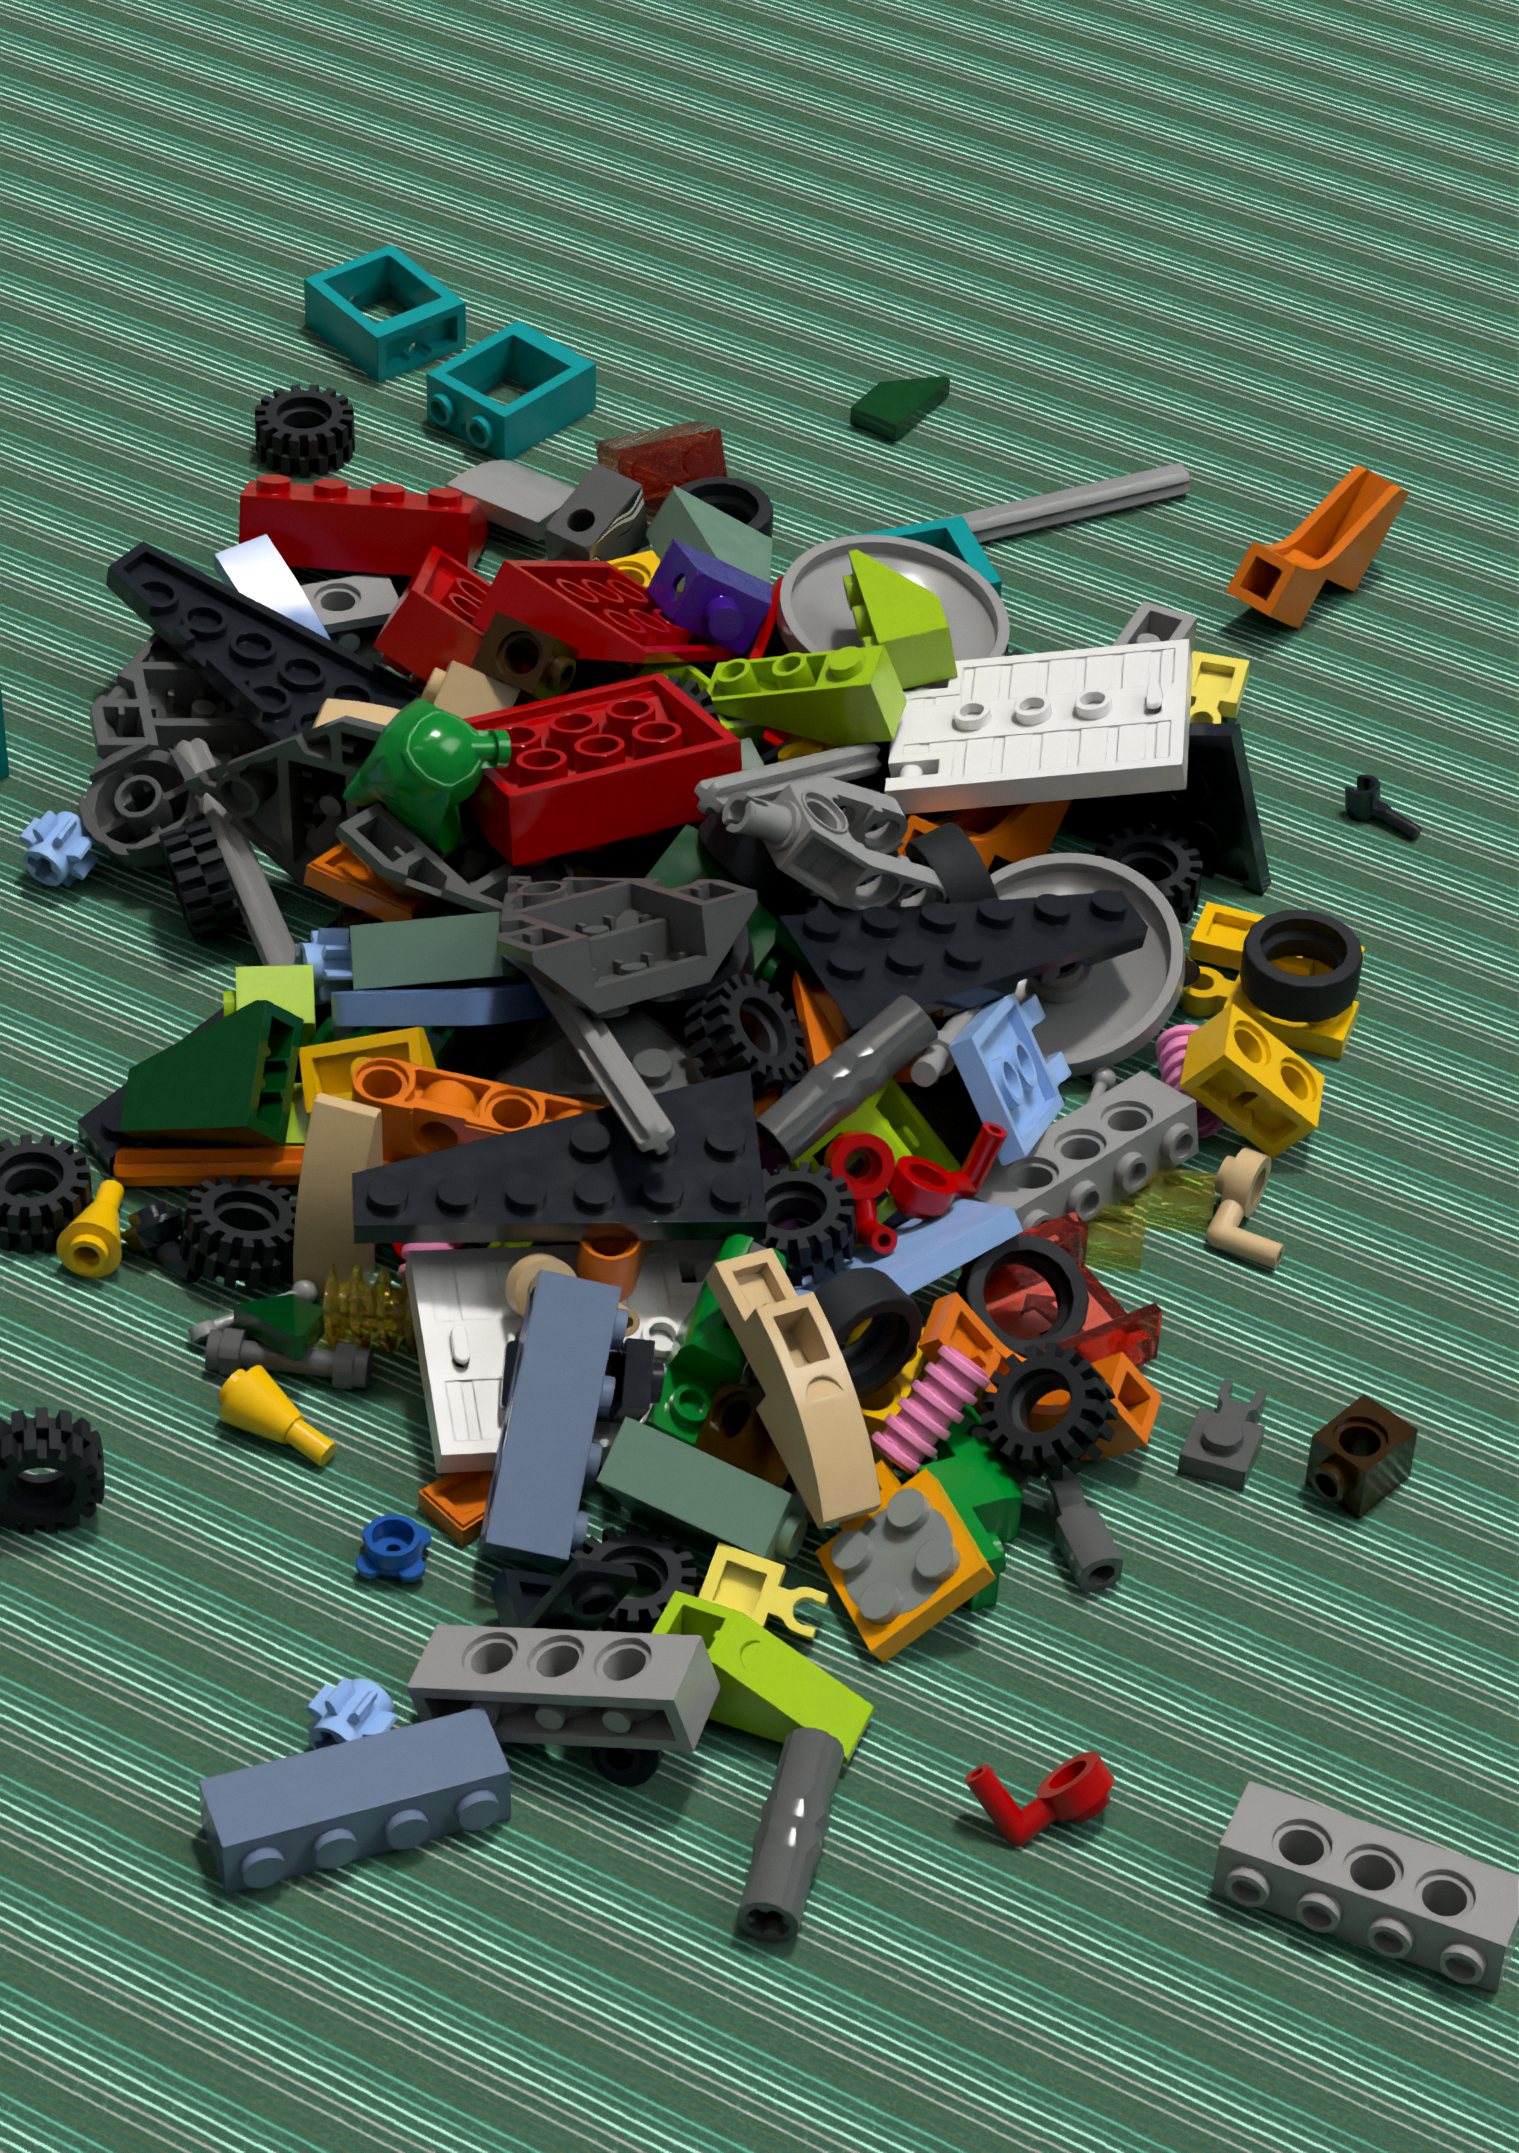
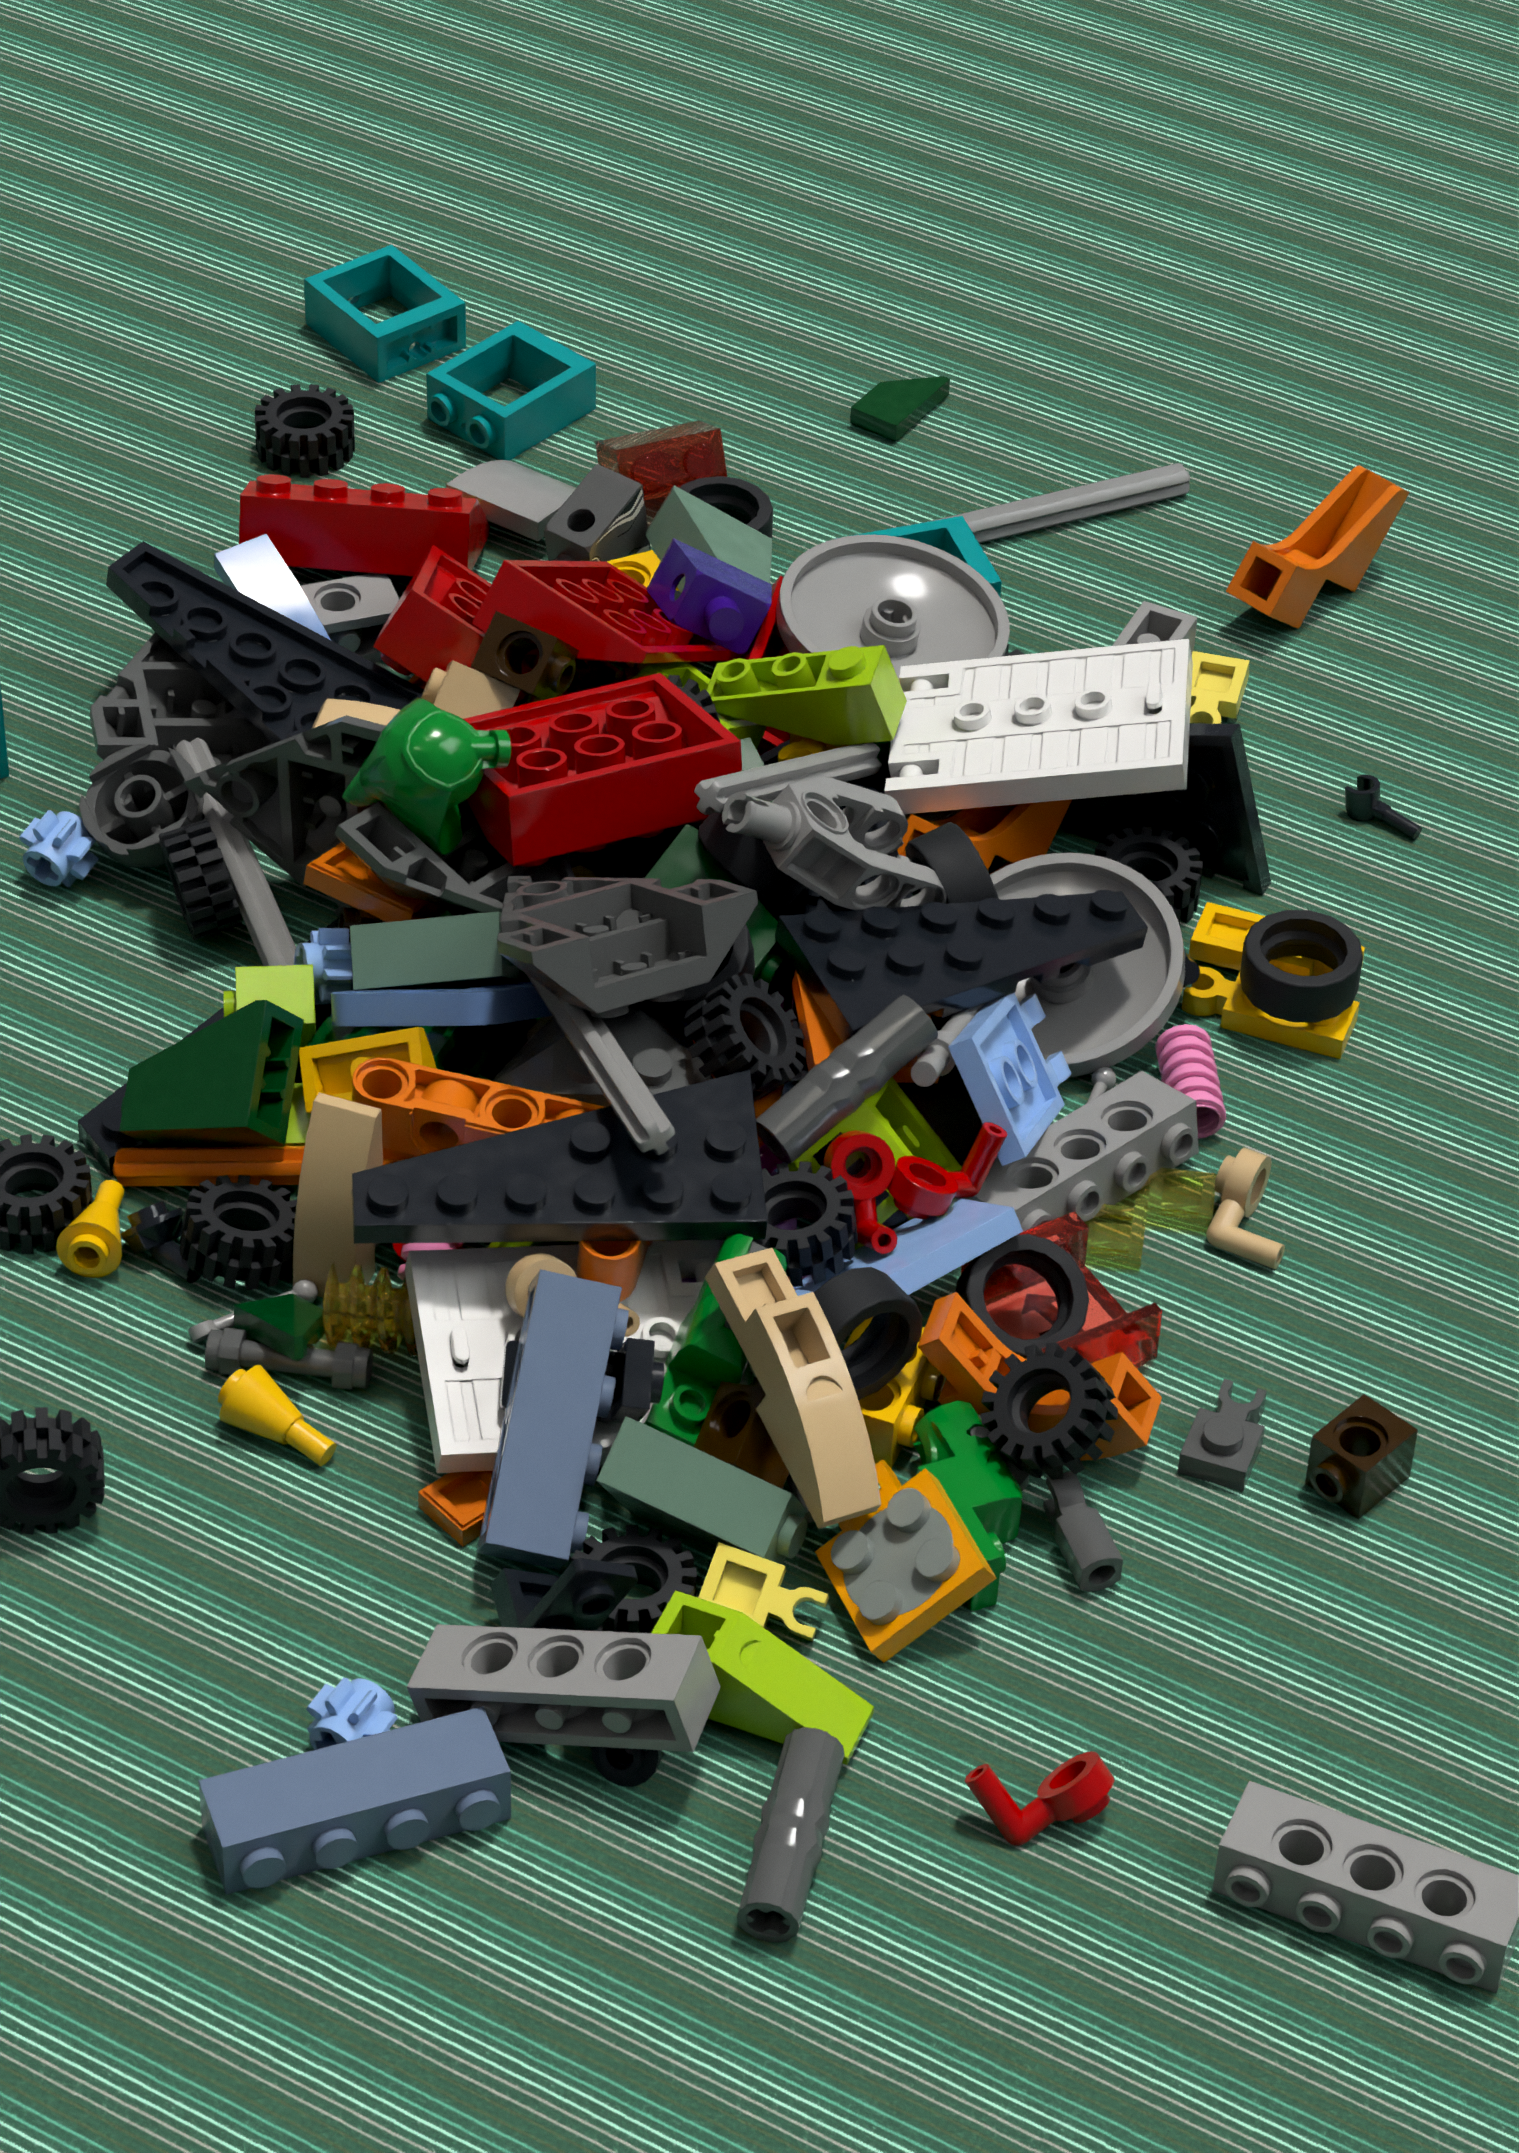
(393, 1549): blue plate -> none
(901, 617): lime slope -> none
(930, 1409): bright pink piece -> none
(1252, 1081): yellow brick -> none

